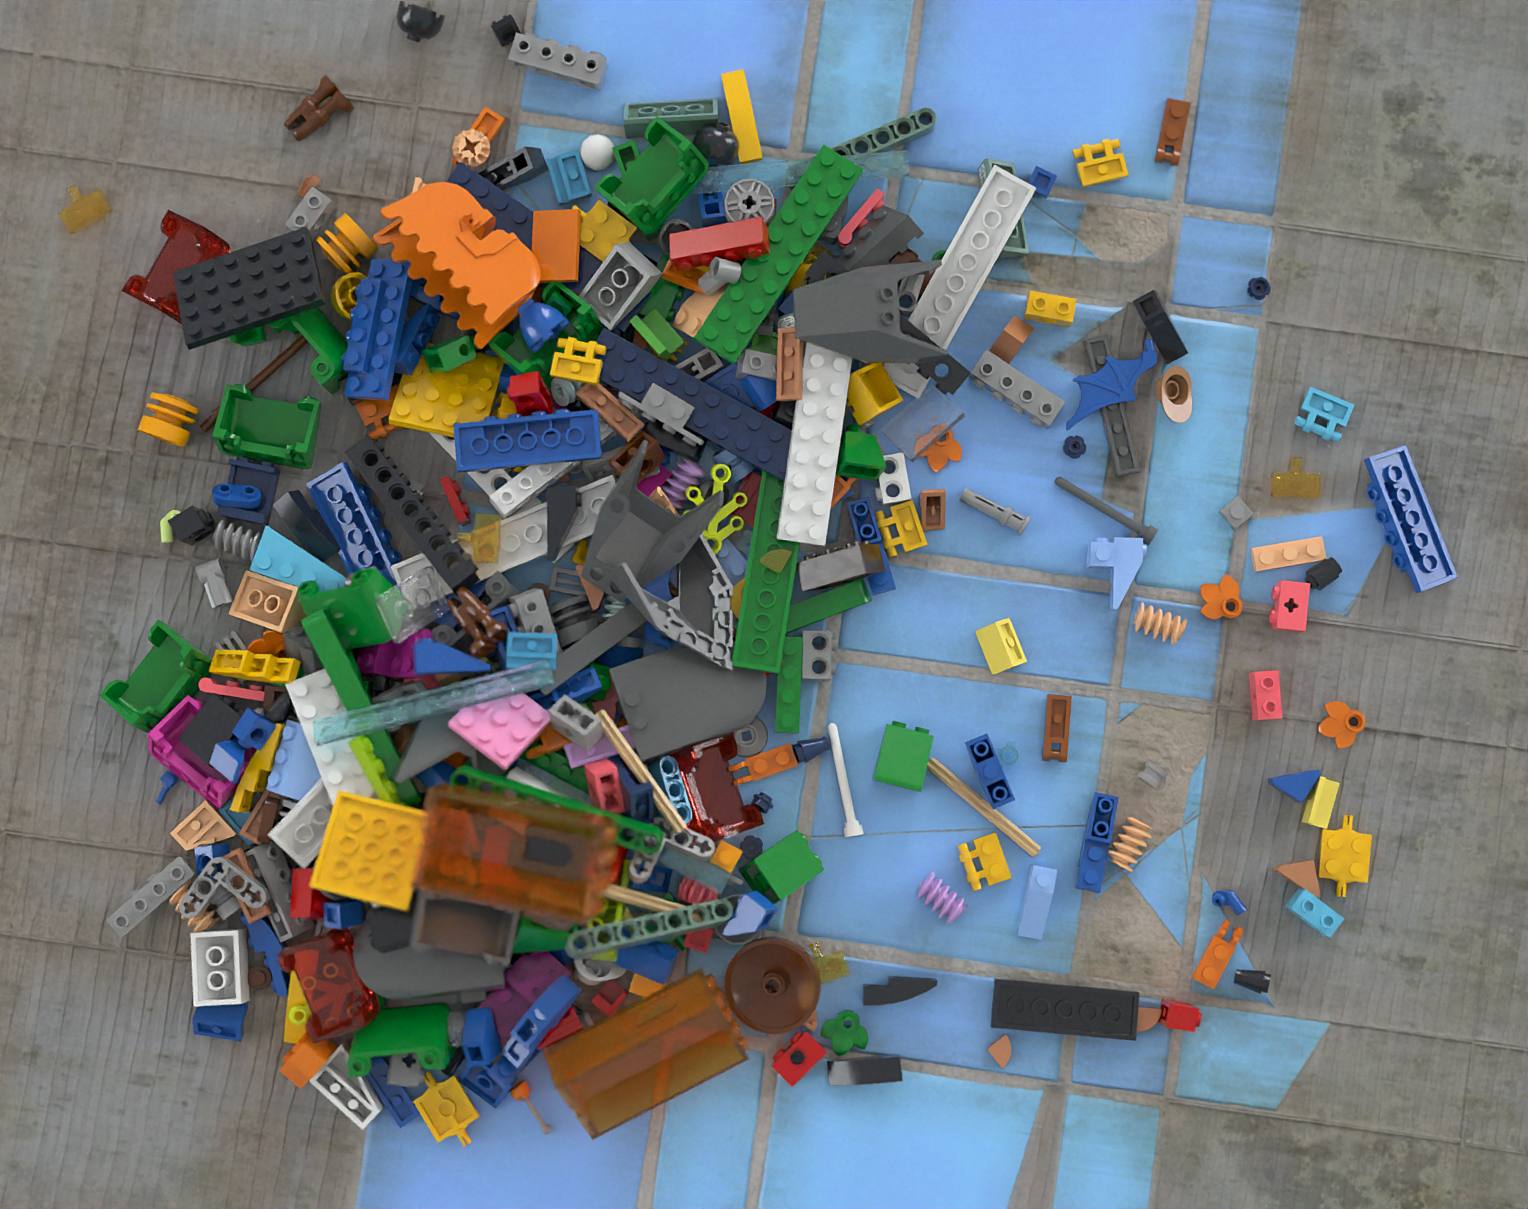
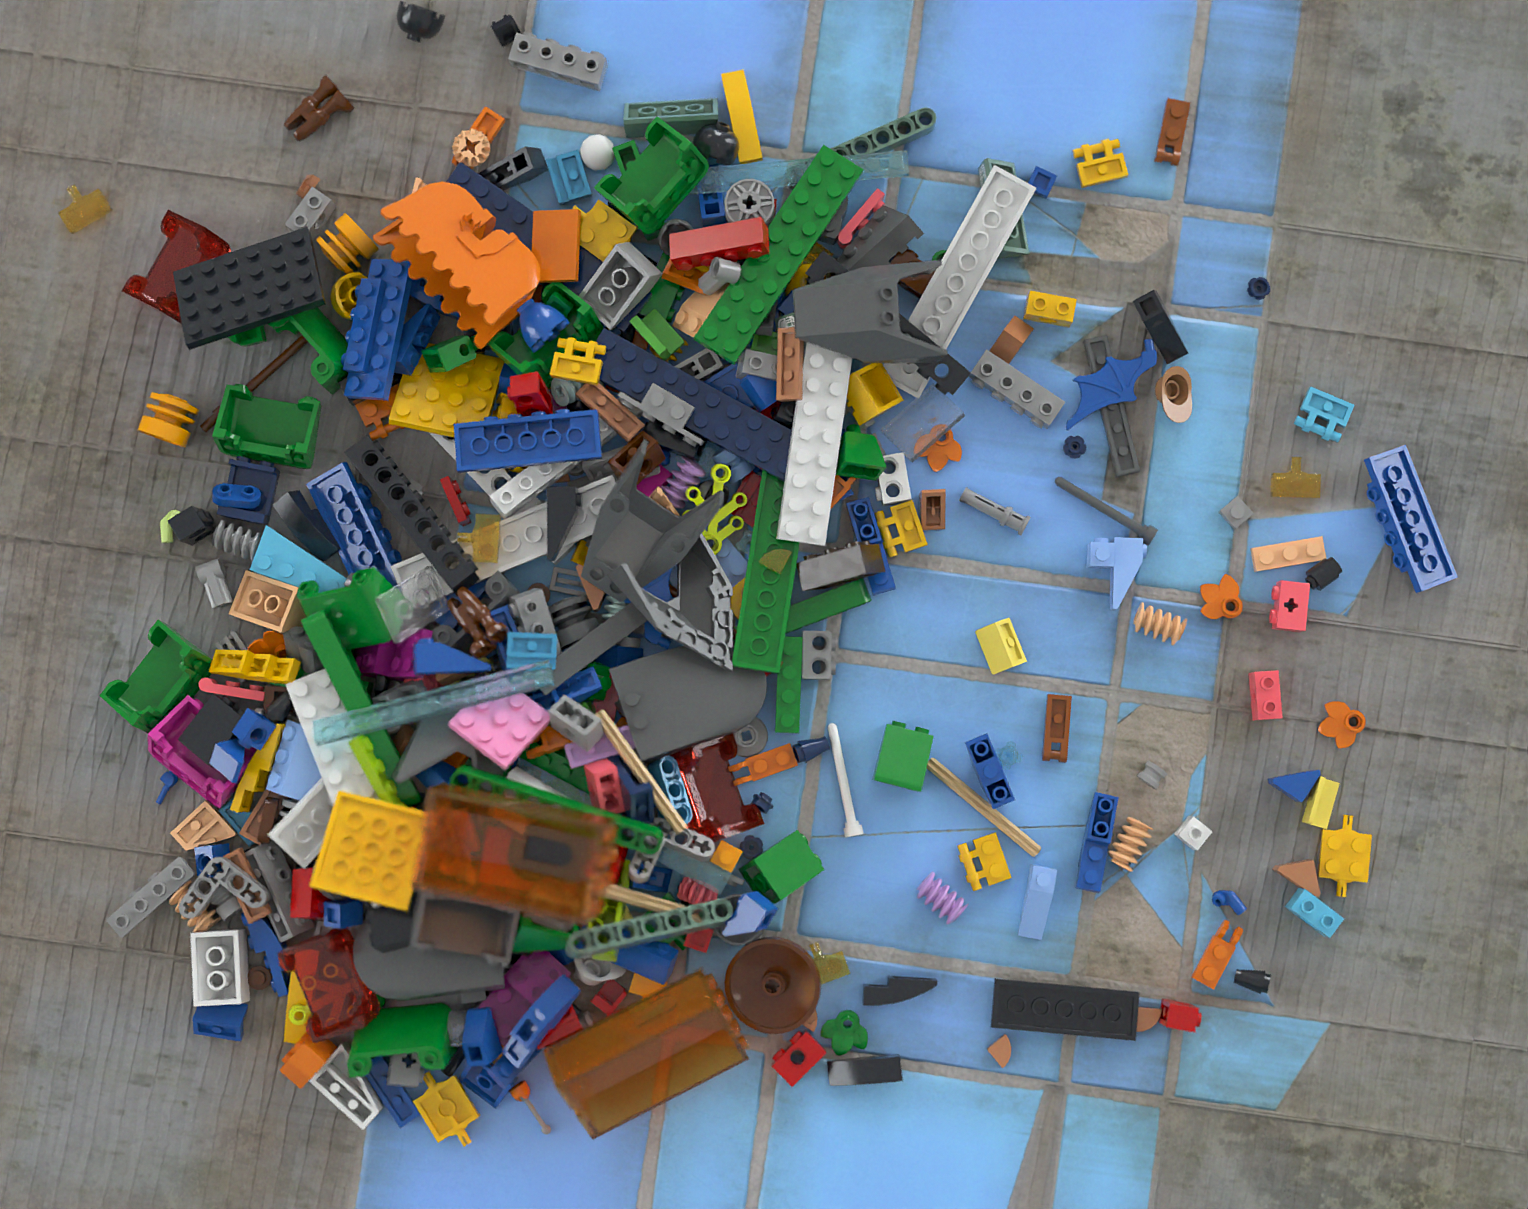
(910, 289): light grey piece -> none
(1193, 833): none -> white brick

